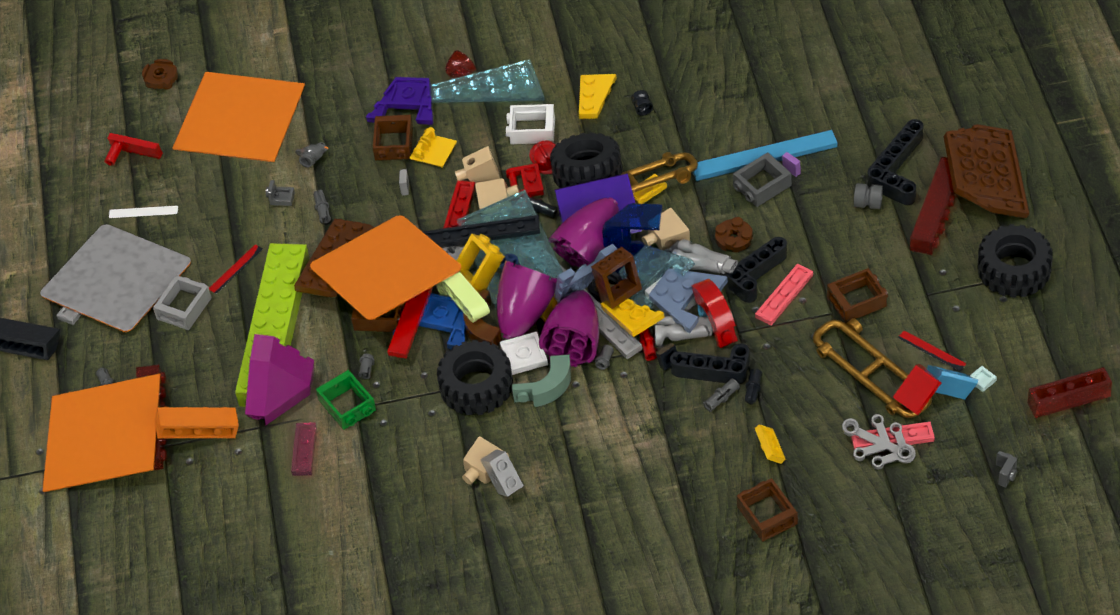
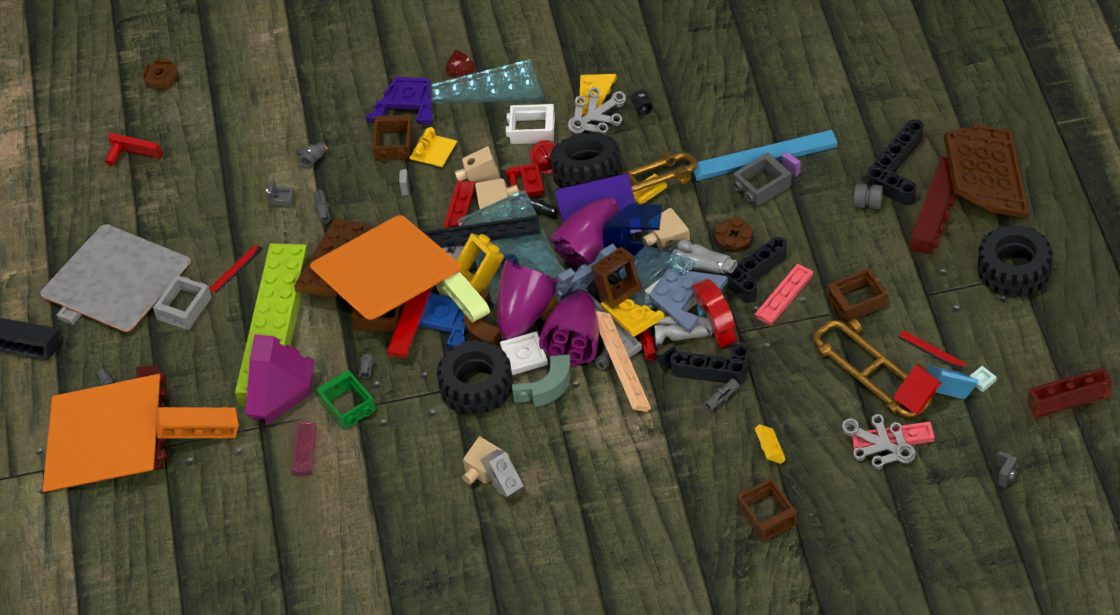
(149, 211): white sticker -> none
(239, 116): orange piece -> none
(595, 114): none -> light grey plant
(622, 362): none -> light nougat tile
(753, 386): black axle -> none

